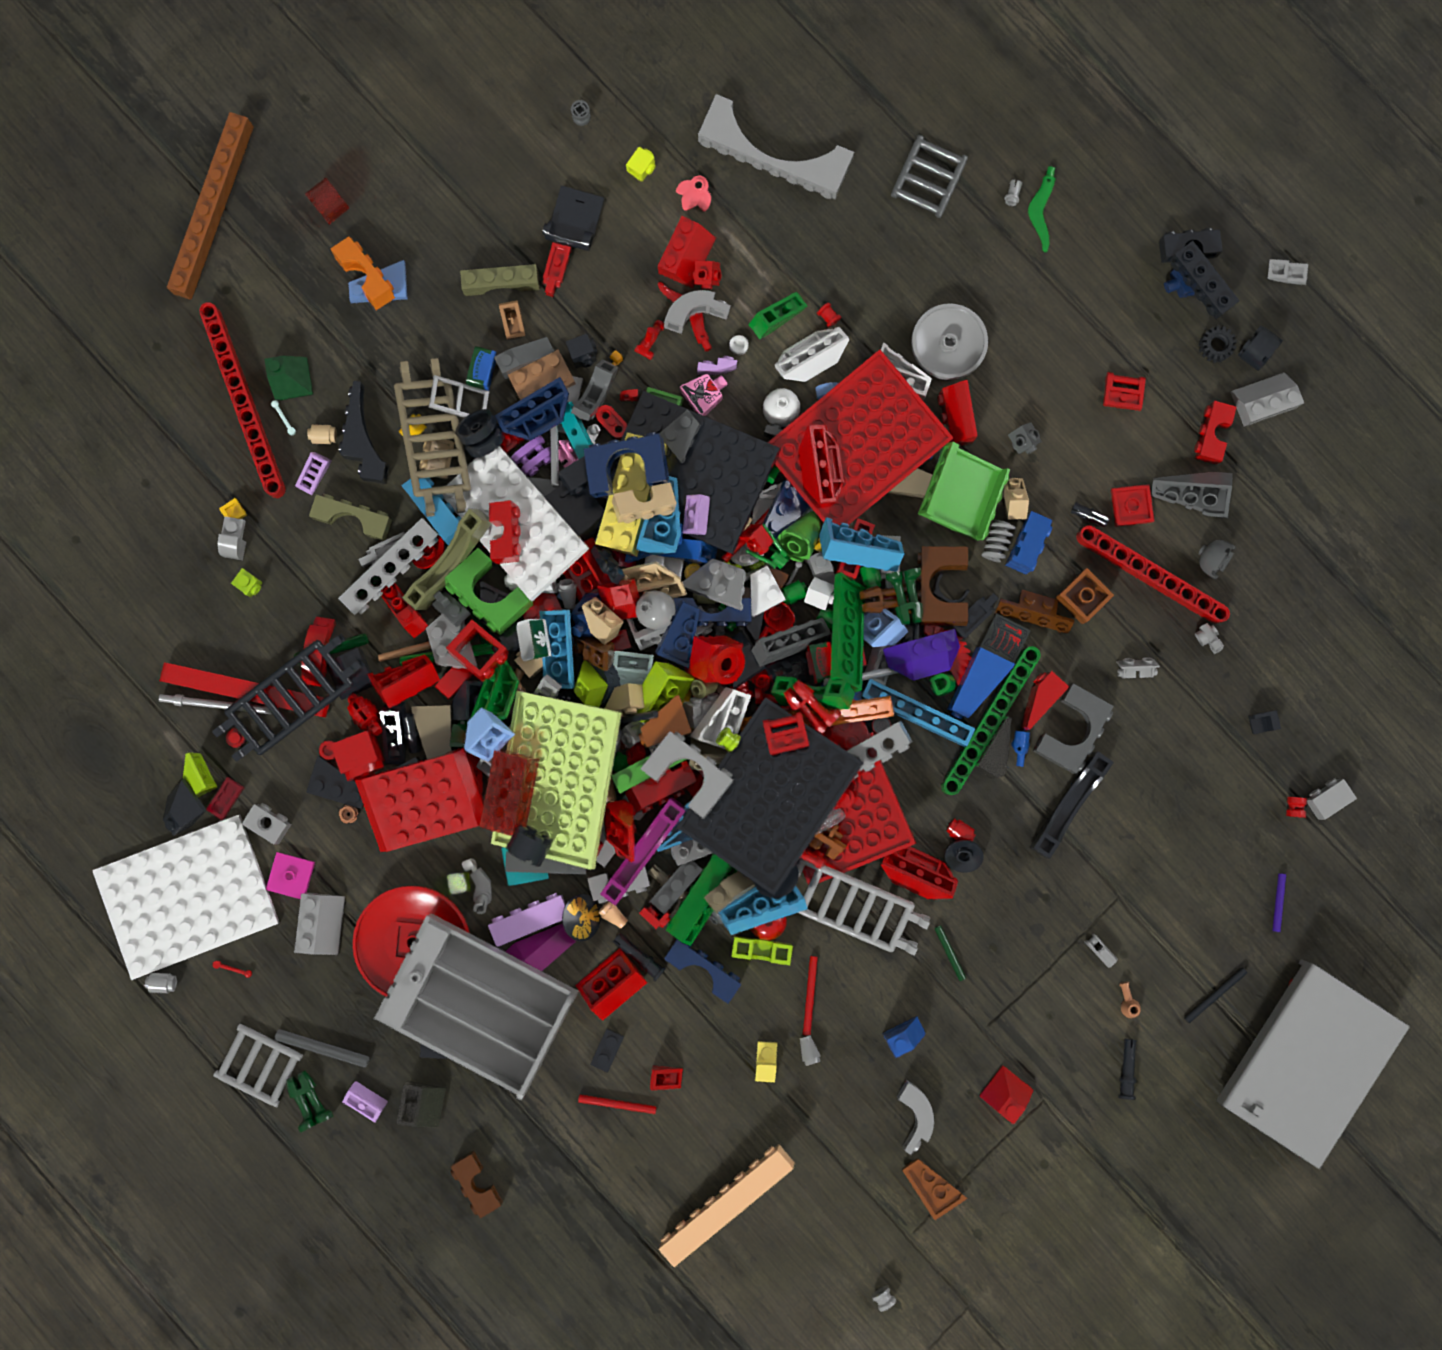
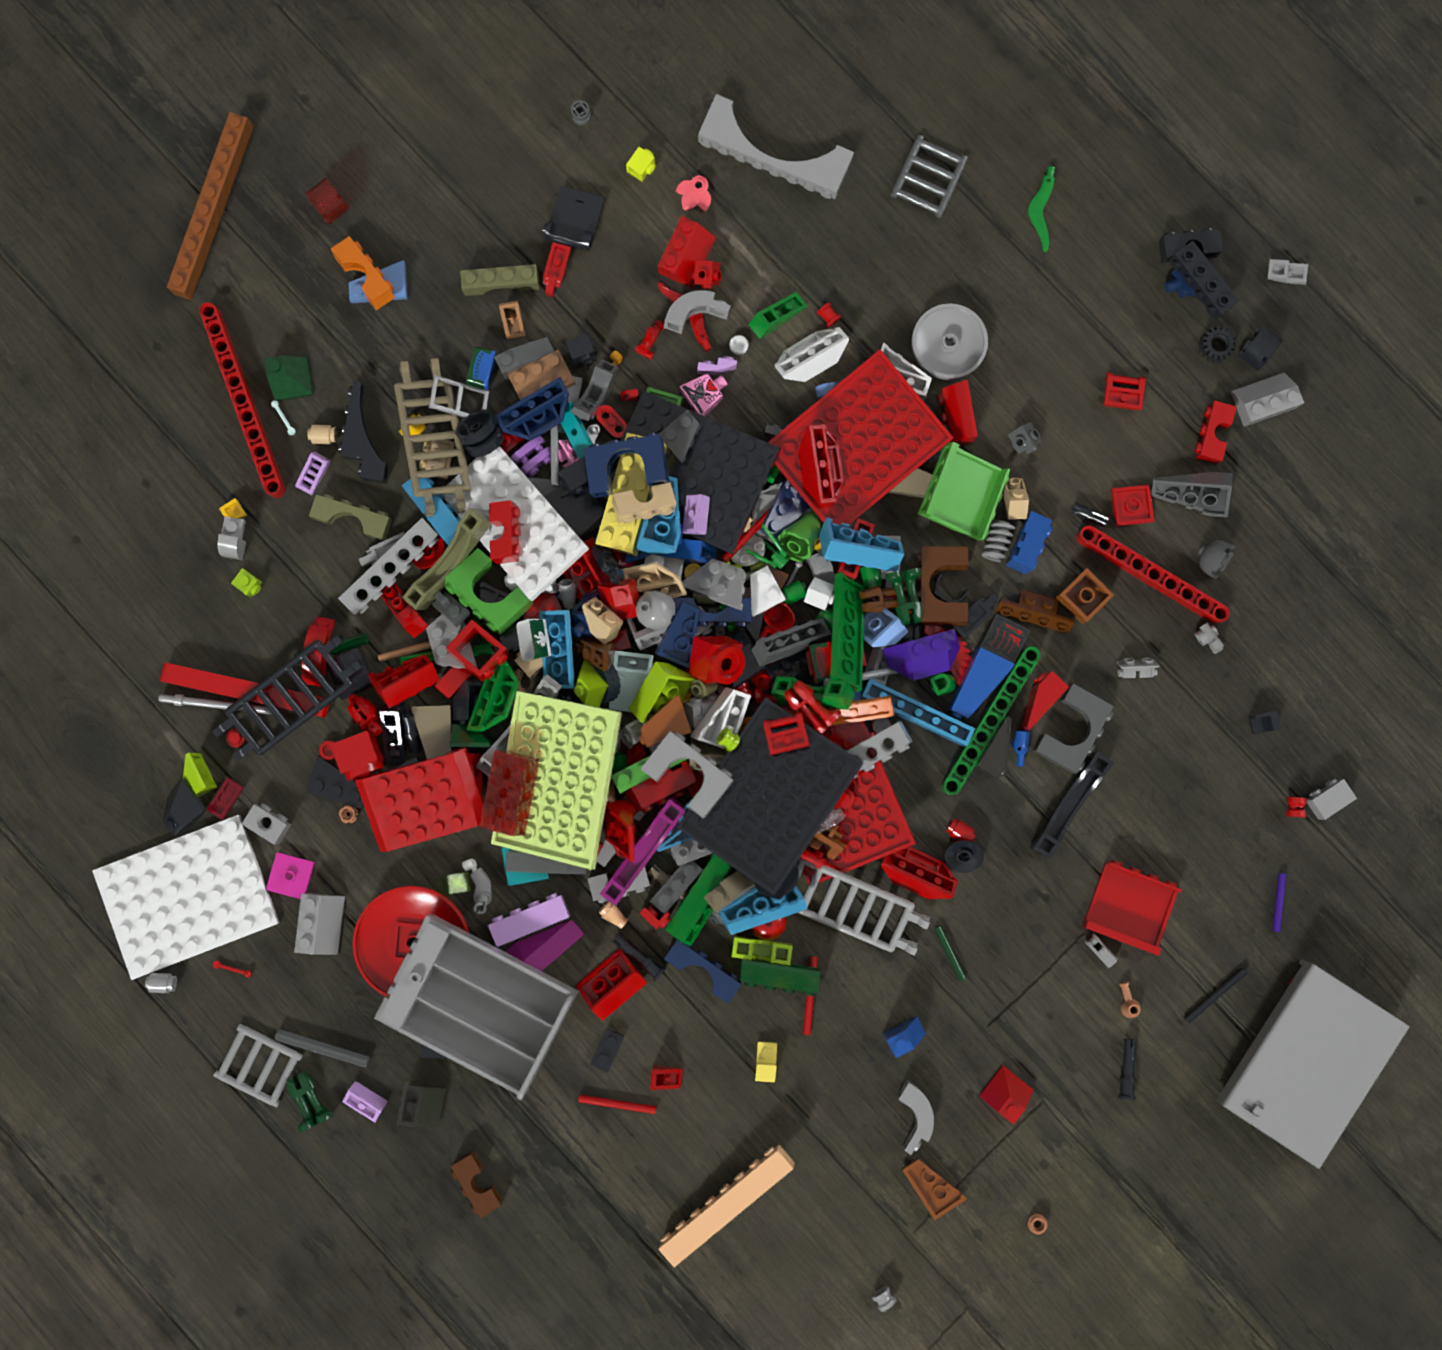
(486, 734): light blue slope -> none
(528, 845): black brick -> none
(581, 917): shield -> none
(626, 699): tan slope -> none
(639, 717): black bar -> none
(756, 538): red brick -> none
(774, 975): none -> dark green slope
(781, 407): white cylinder -> none
(809, 1051): light grey cone -> none
(1013, 193): light grey pin -> none
(1039, 1229): none -> nougat plate
(1131, 906): none -> red panel

